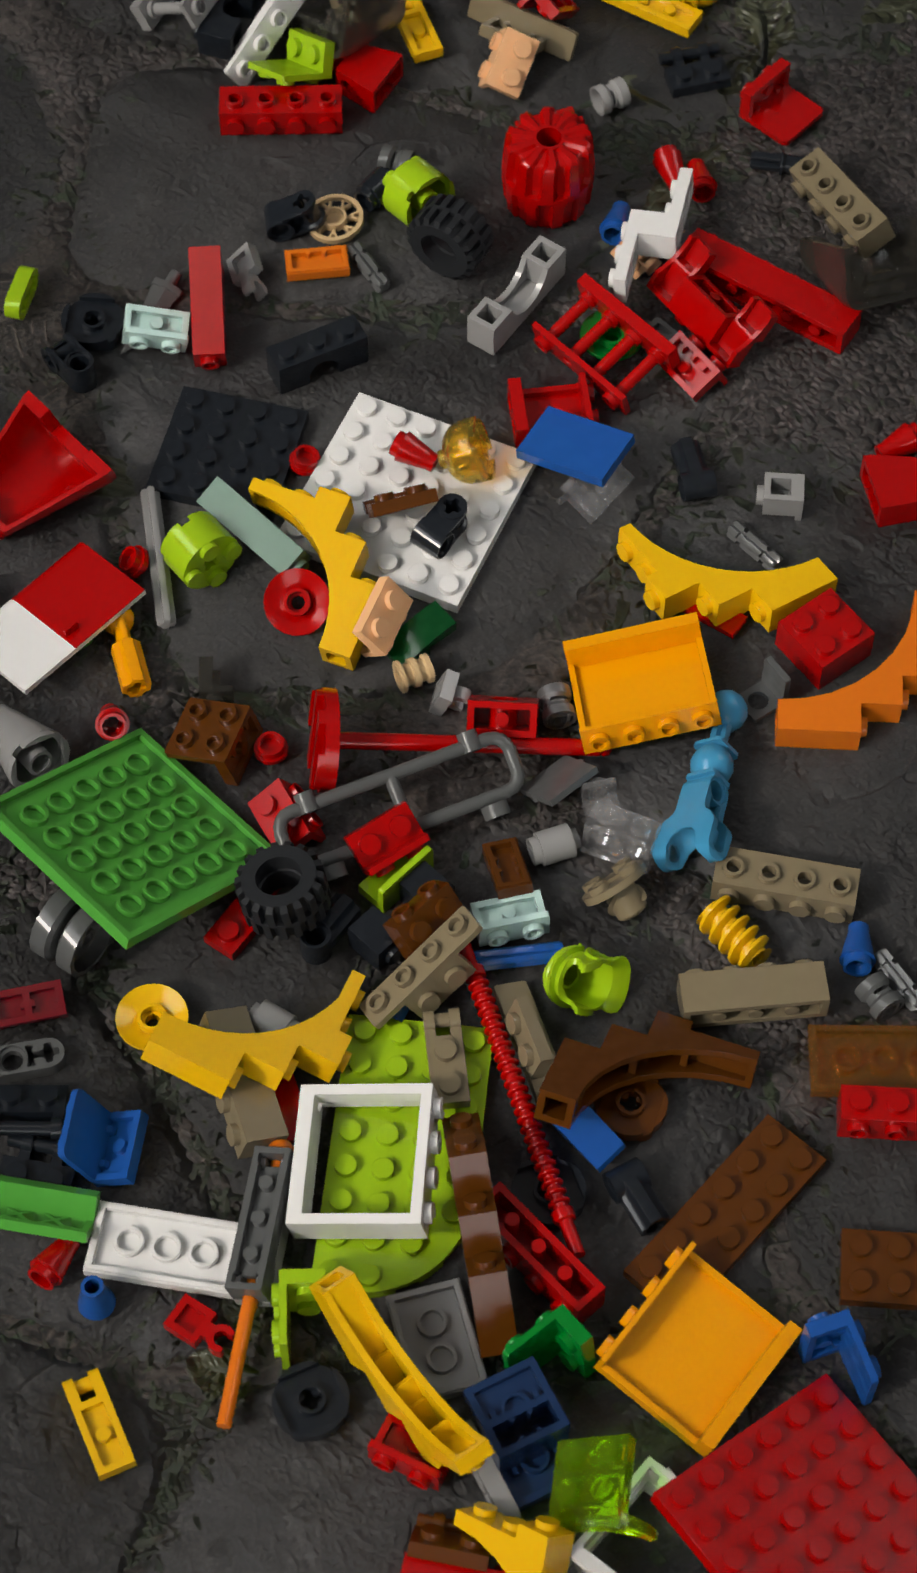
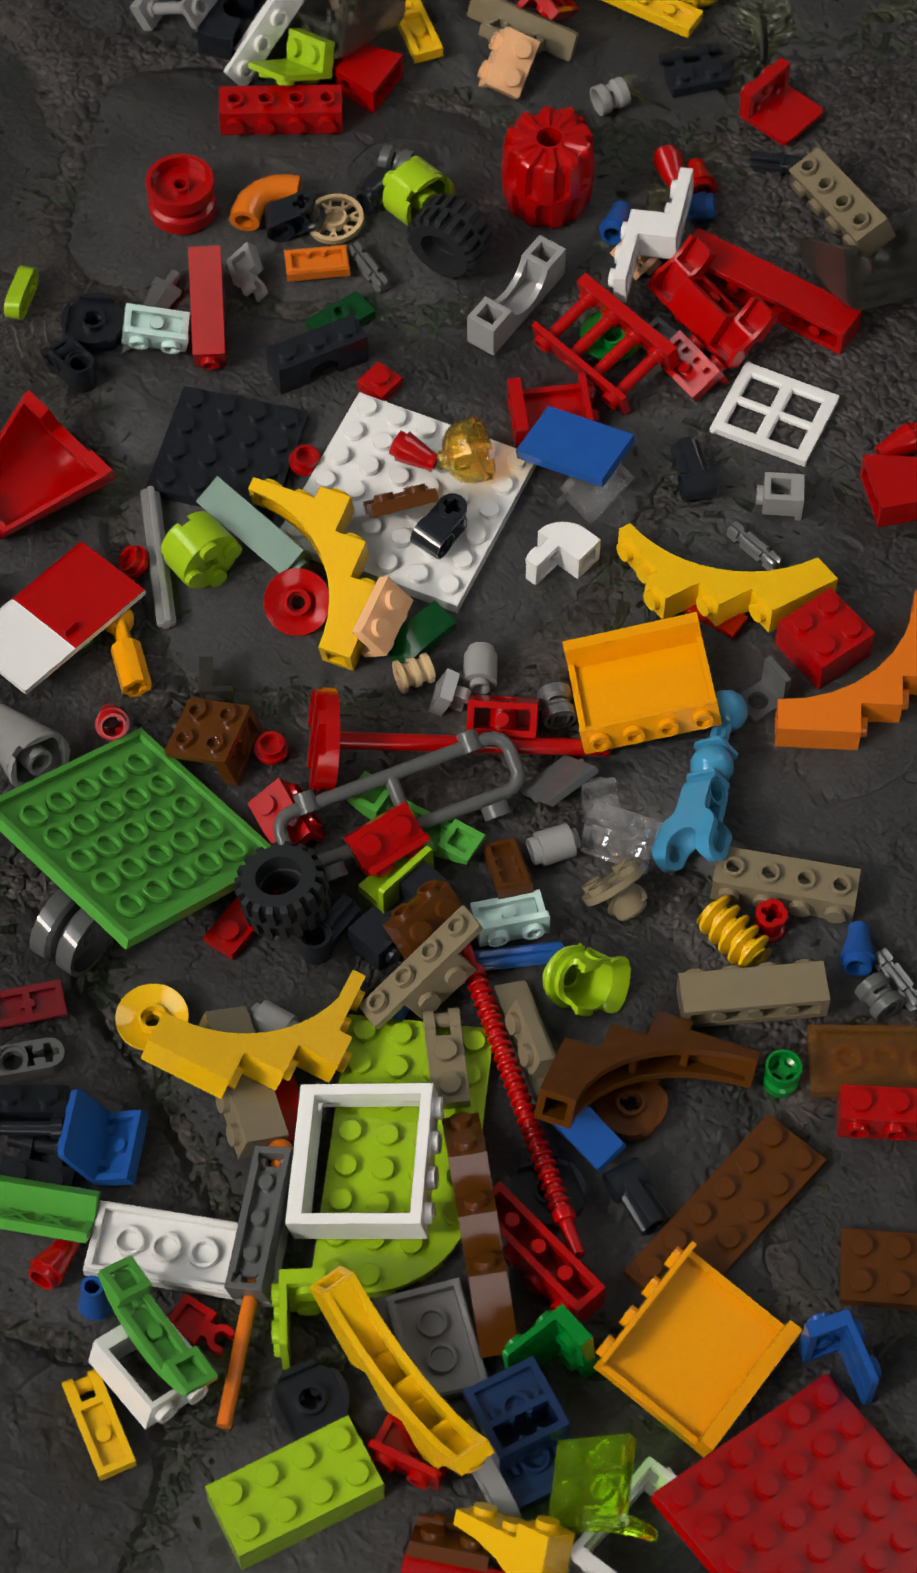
(104, 1359): none -> white window
(150, 1329): none -> bright green slope
(181, 194): none -> red wheel
(251, 201): none -> orange cylinder
(295, 1492): none -> lime brick
(345, 307): none -> dark green plate
(380, 382): none -> red plate
(449, 841): none -> bright green slope
(480, 668): none -> light grey brick
(562, 545): none -> white brick
(701, 207): none -> blue cone
(774, 414): none -> white window
(776, 912): none -> red bush
(785, 1066): none -> green wheel

